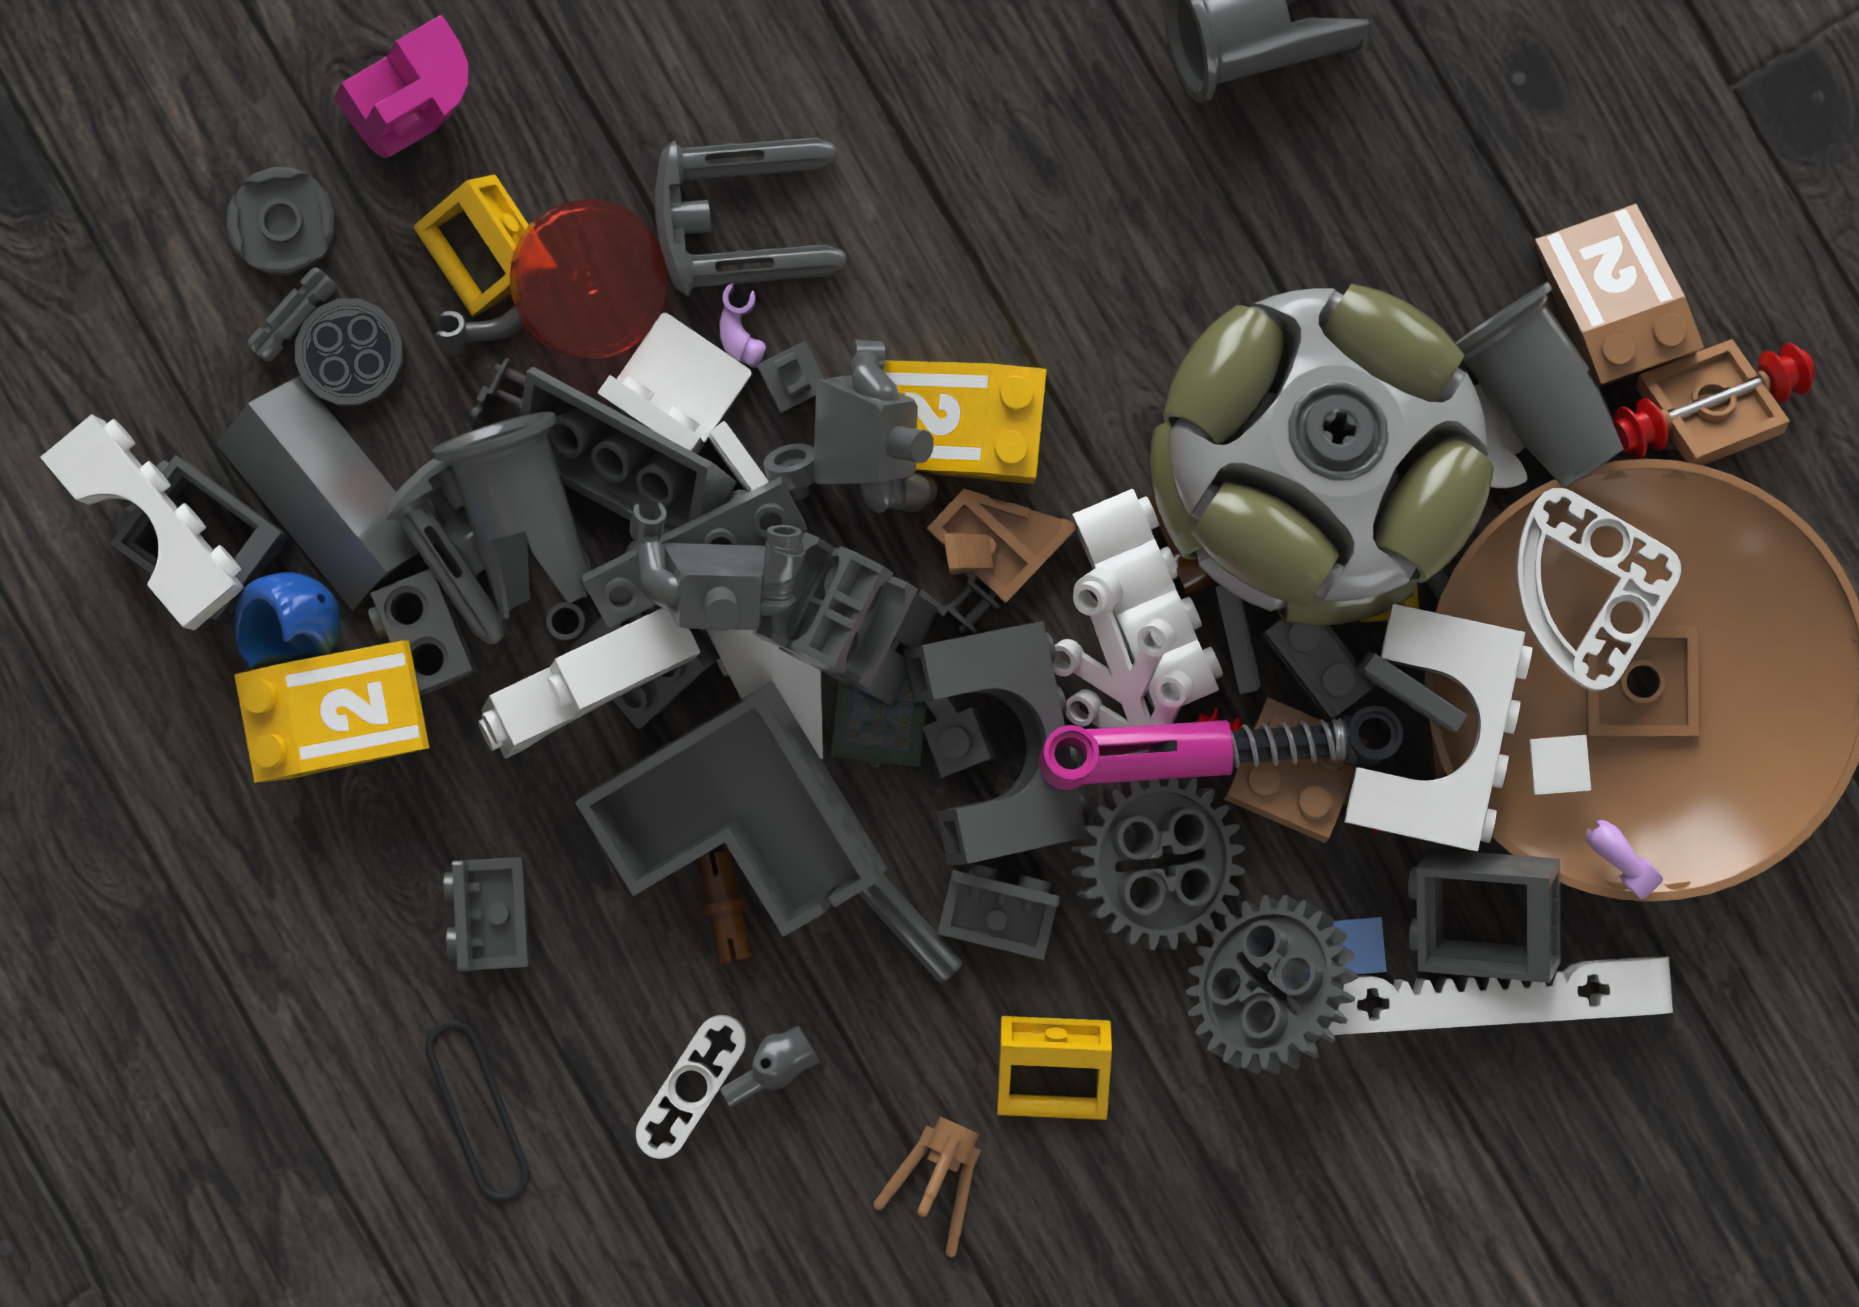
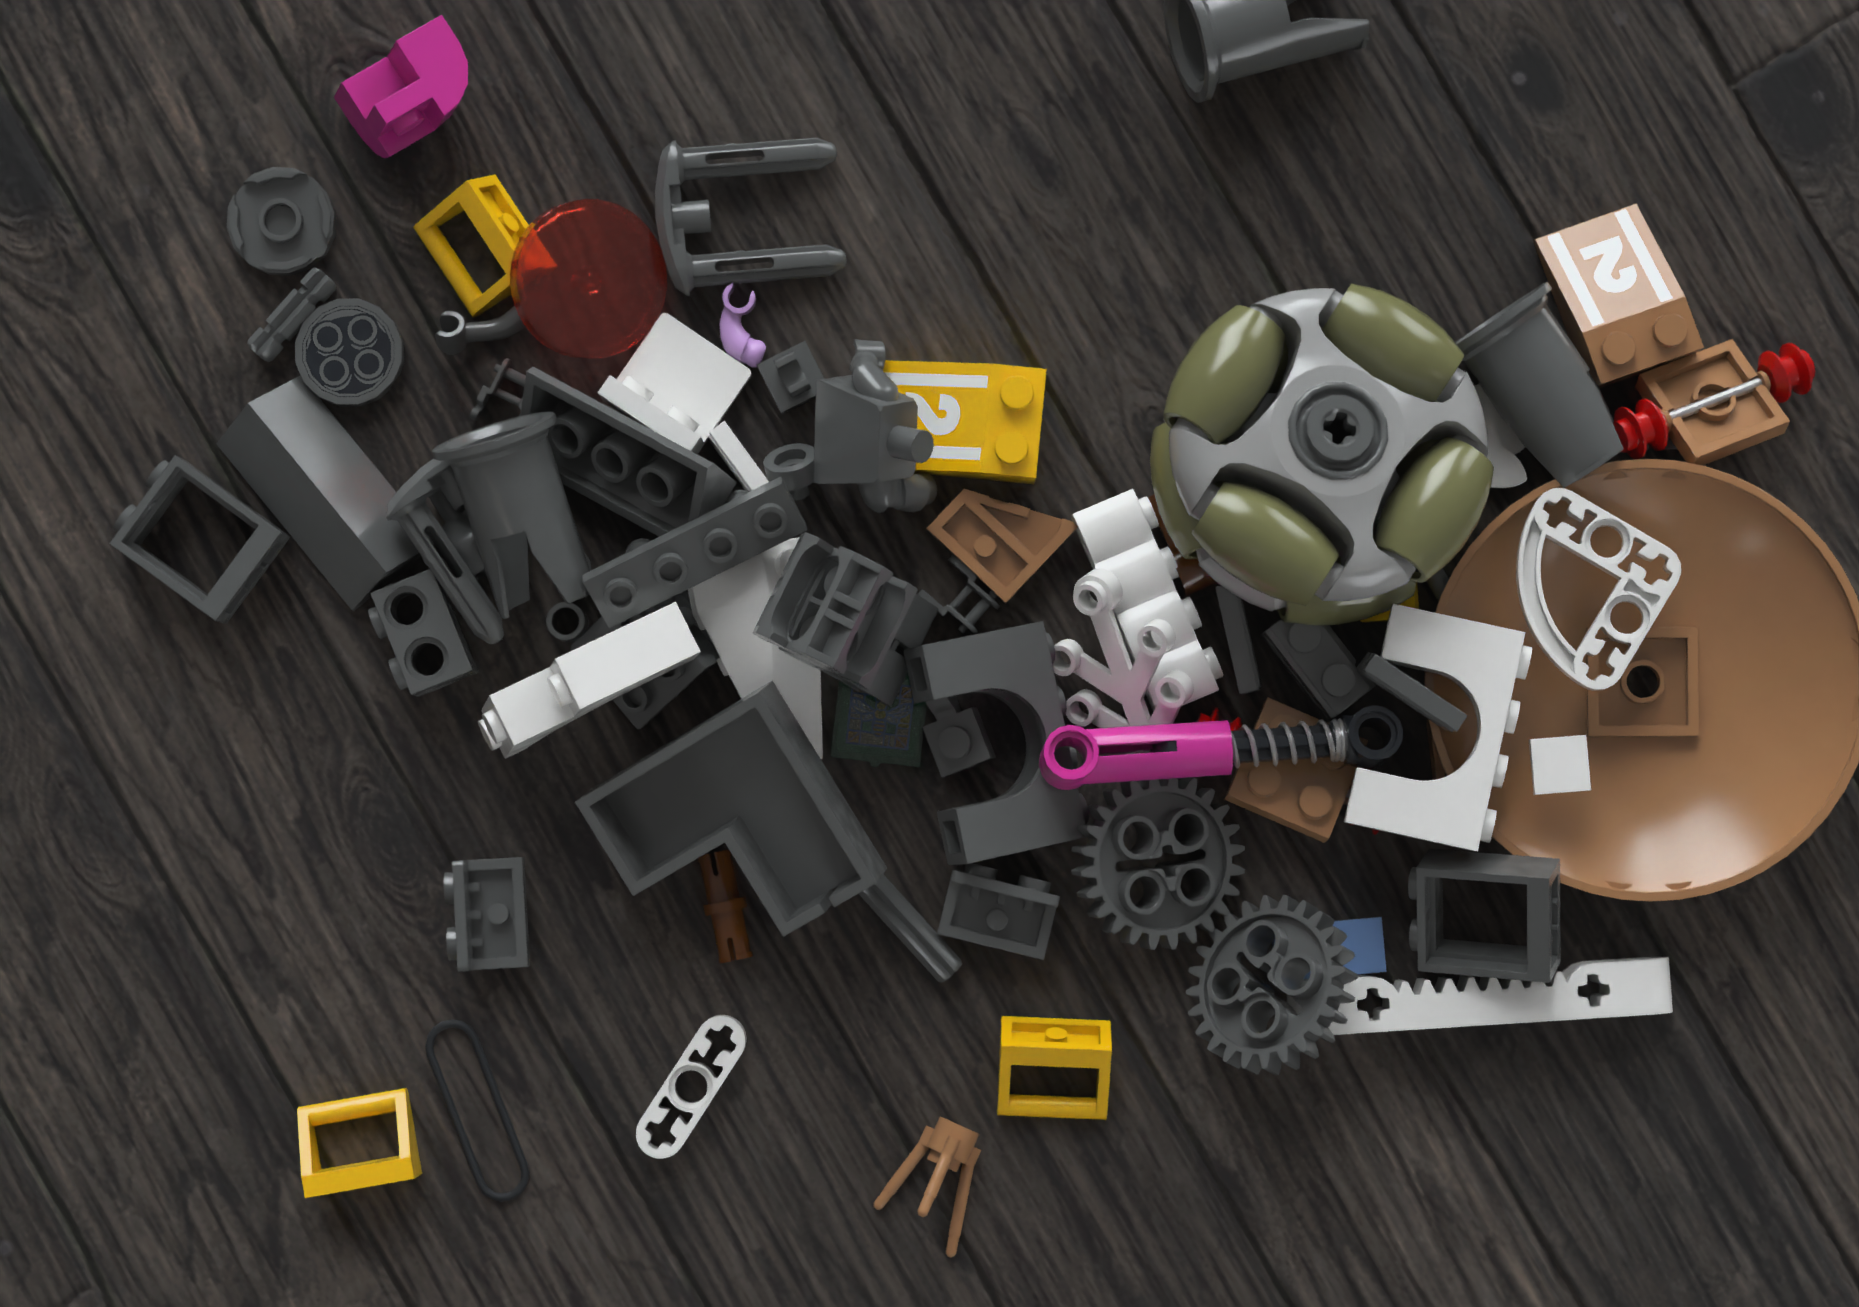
(188, 574): white arch -> none
(285, 619): blue piece -> none
(331, 711): yellow slope -> none
(361, 1174): none -> yellow tile
(717, 583): dark grey torso -> none
(774, 1065): dark grey piece -> none
(967, 552): medium nougat piece -> none
(1614, 847): lavender arm -> none

